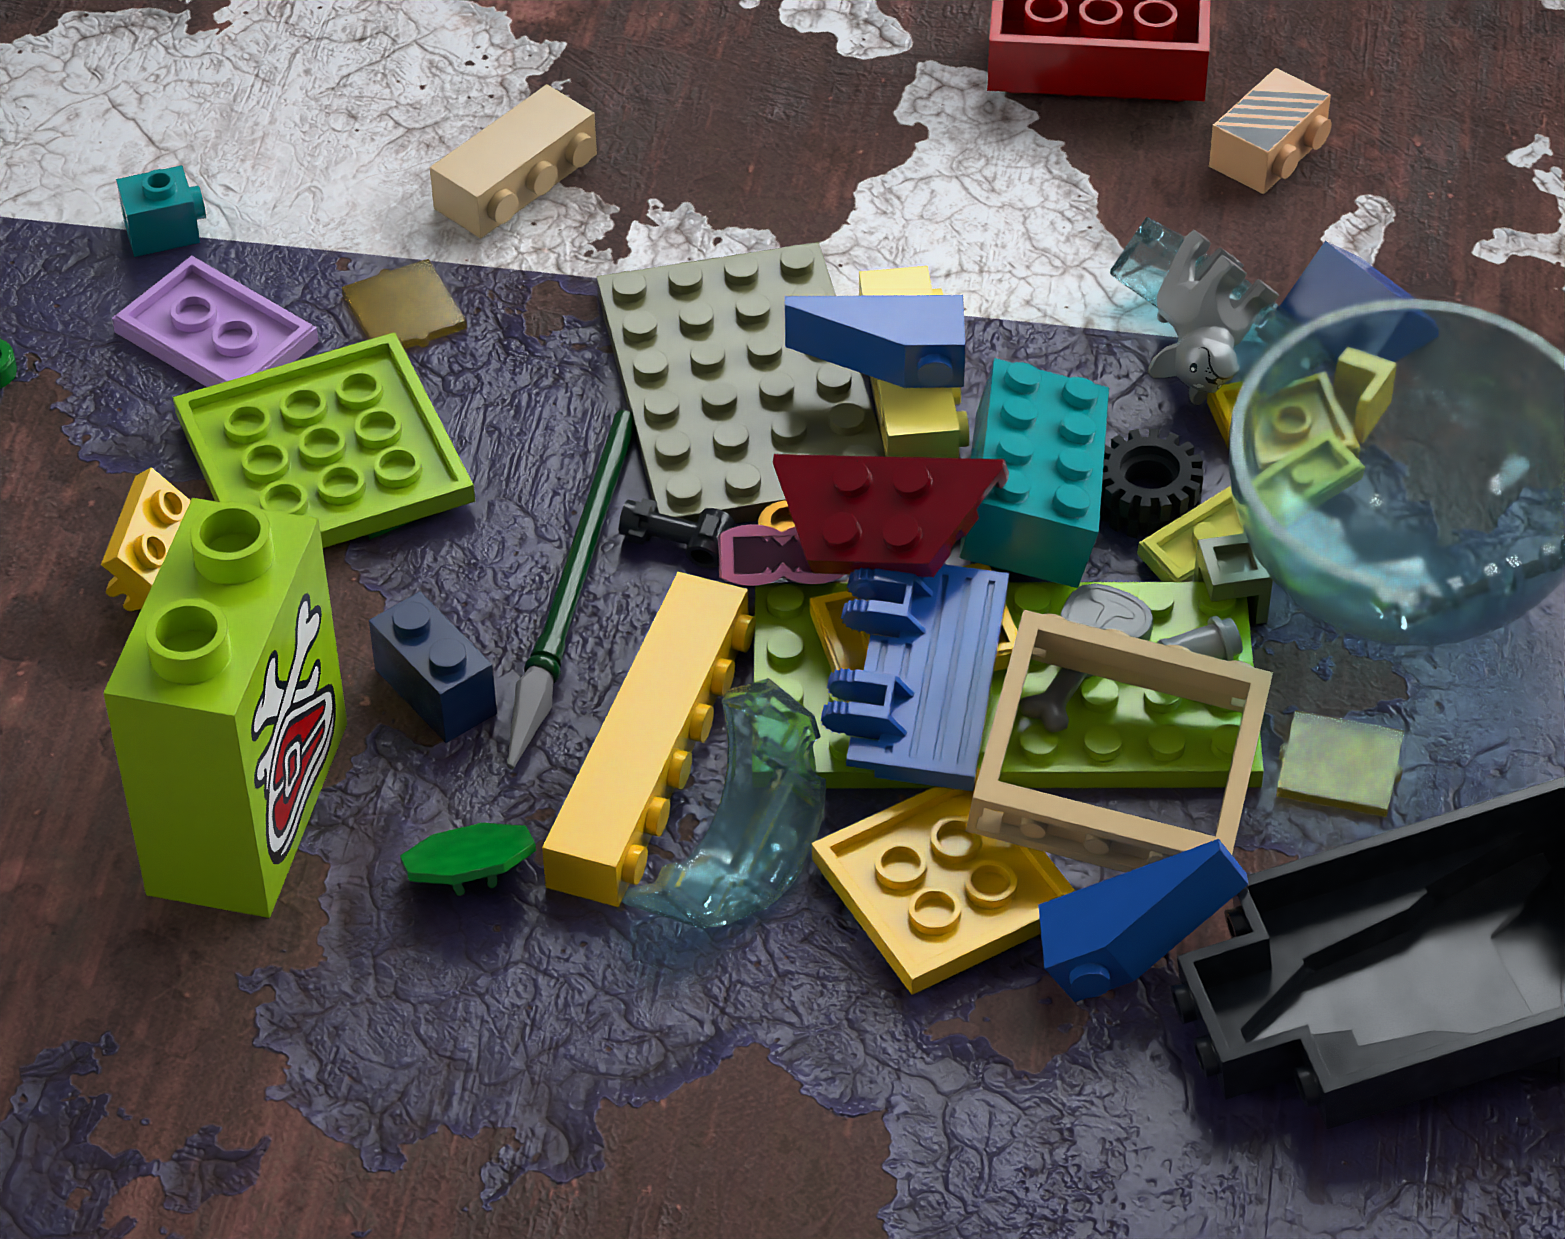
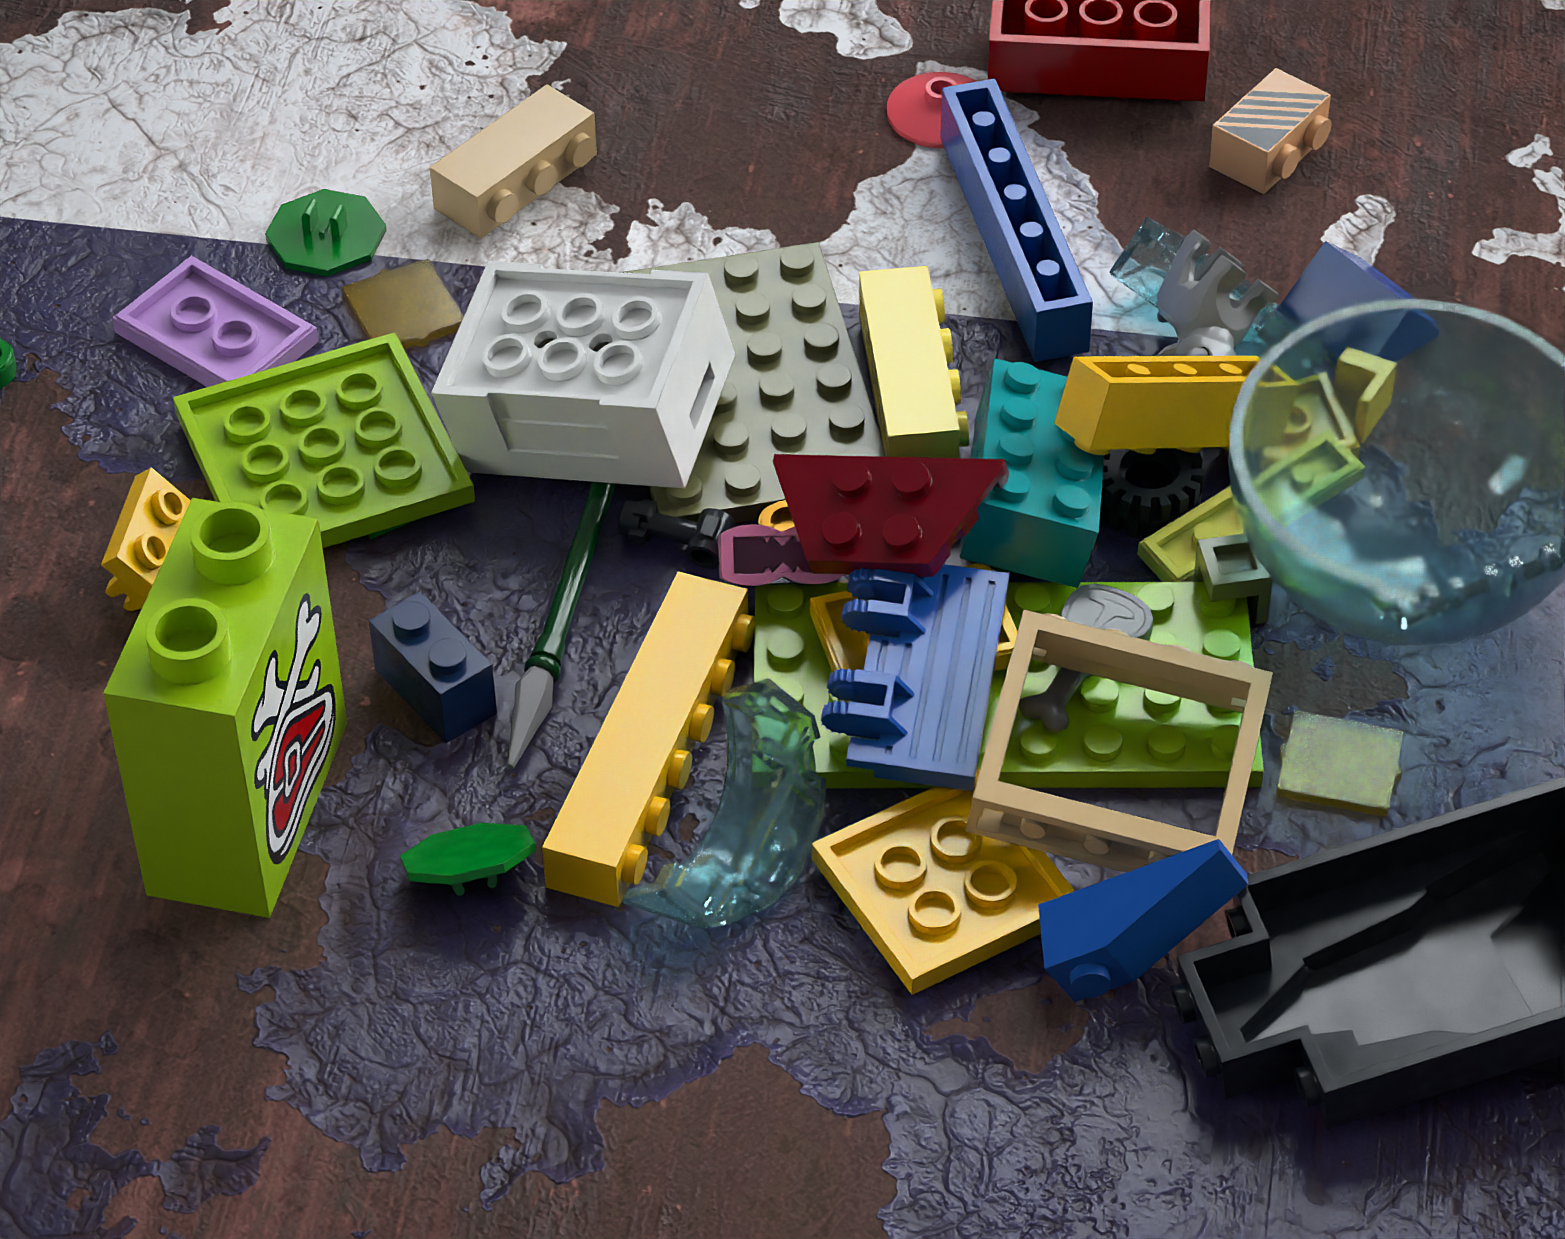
(160, 210): teal brick -> none
(325, 232): none -> green piece
(585, 374): none -> white container
(887, 337): blue slope -> none
(916, 107): none -> coral dish
(1016, 221): none -> blue brick
(1151, 401): none -> yellow brick
(1217, 639): light grey pin -> none

